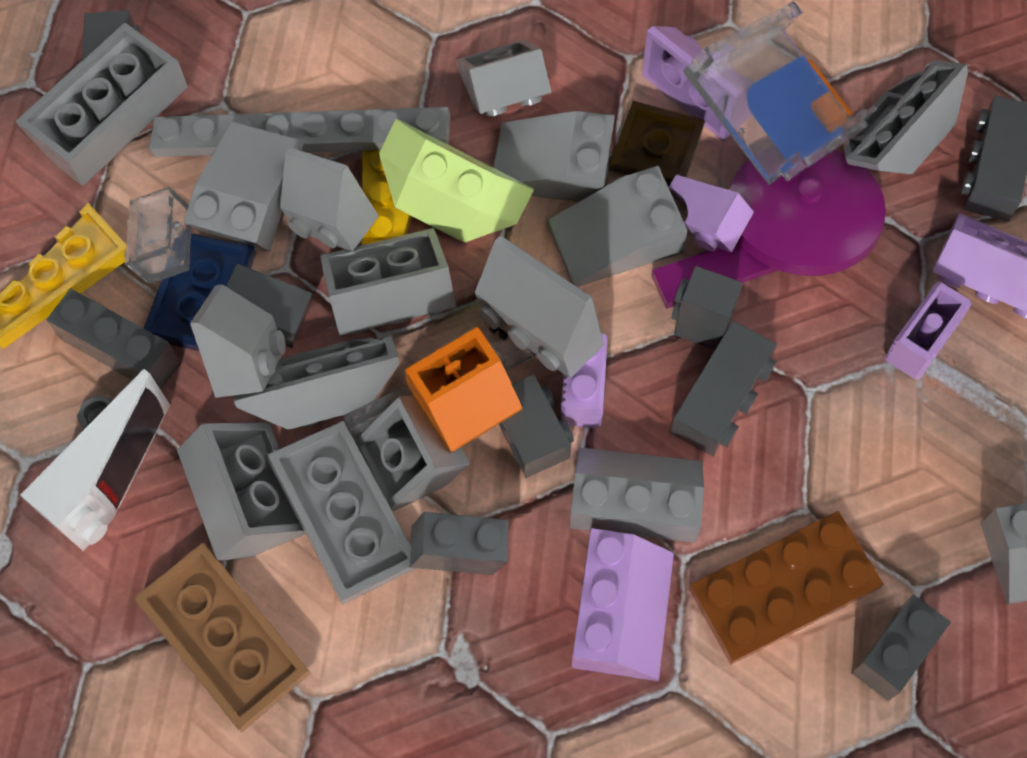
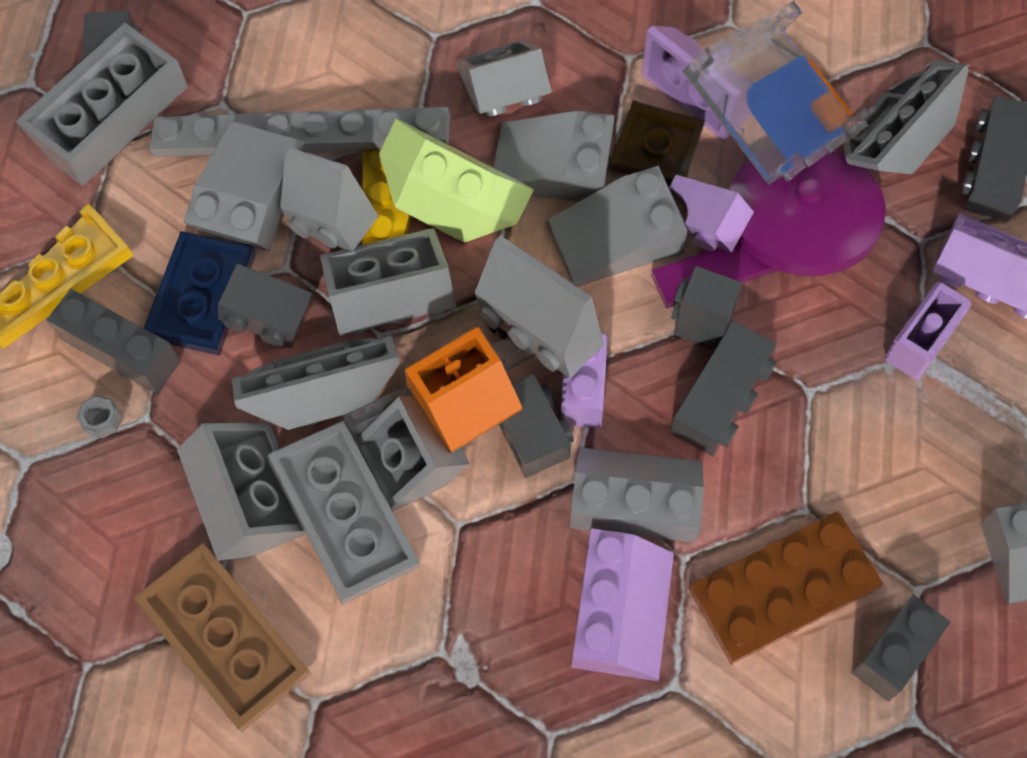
(93, 474): white slope -> none
(158, 236): clear brick -> none
(236, 343): light grey slope -> none
(459, 543): dark grey brick -> none

